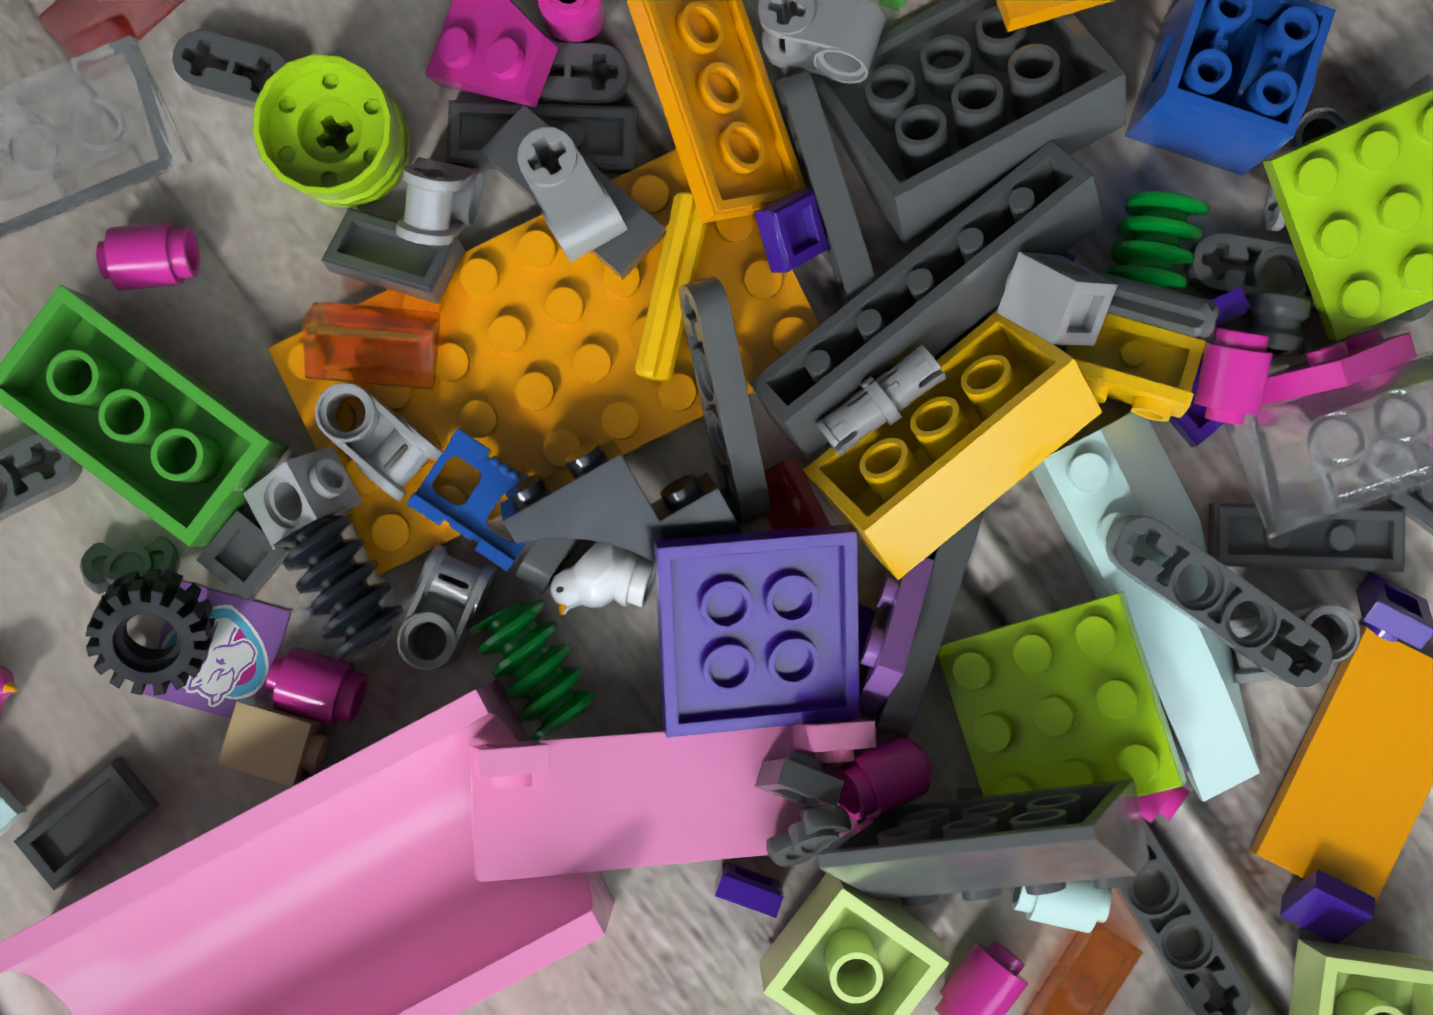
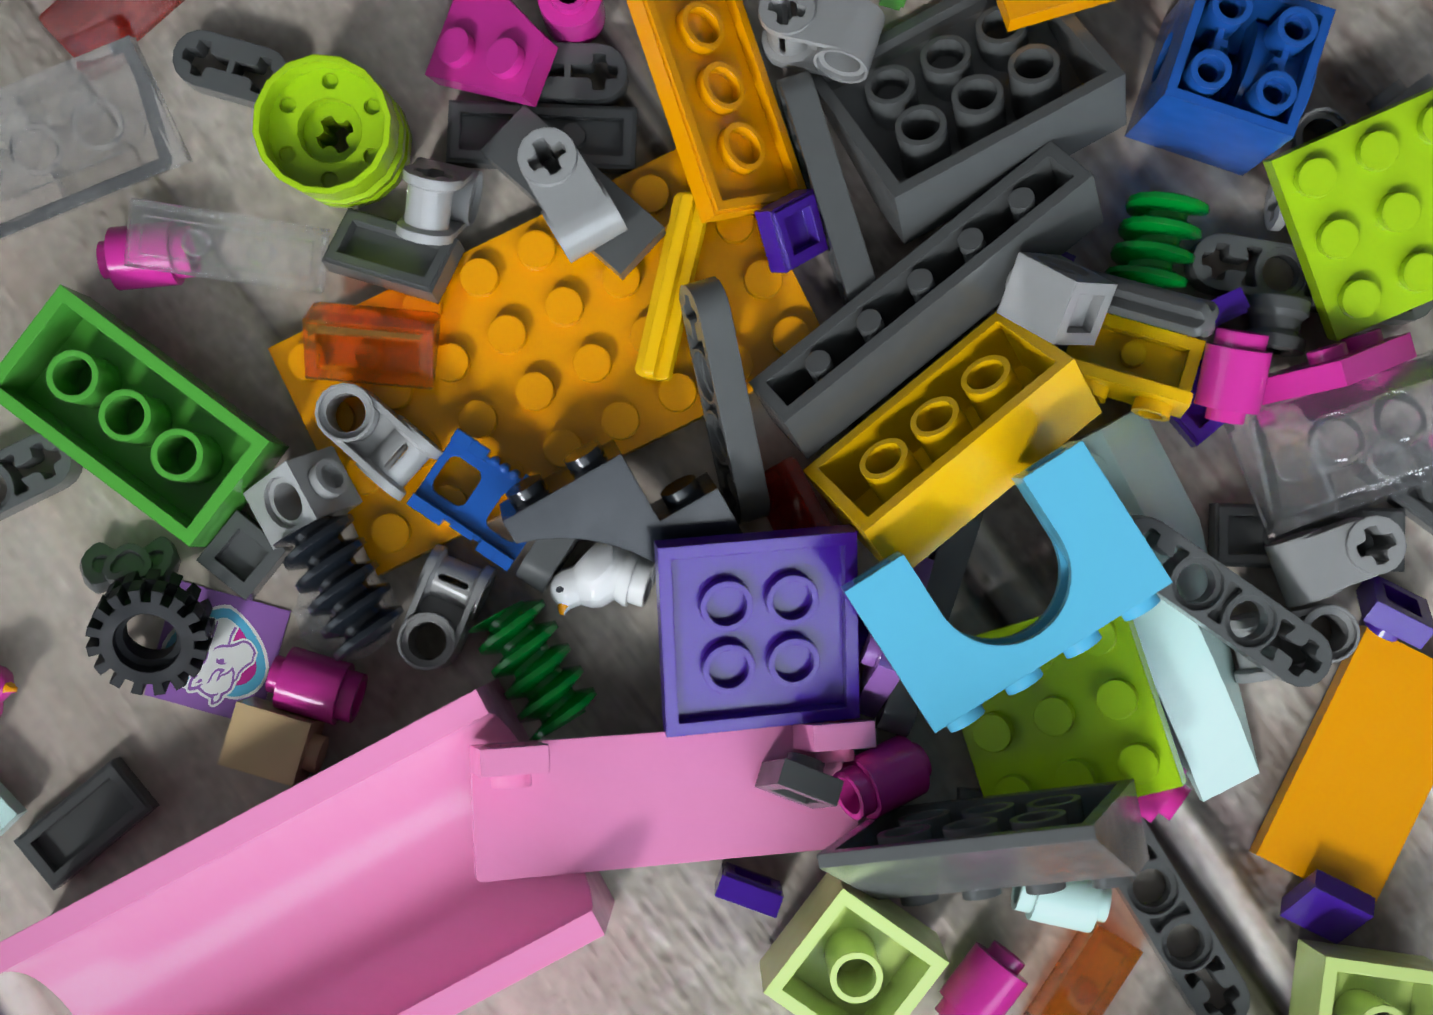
(225, 246): none -> clear tile
(811, 835): dark grey piece -> none
(881, 400): light grey pin -> none
(1101, 575): none -> medium azure arch
(1327, 558): none -> light grey piece

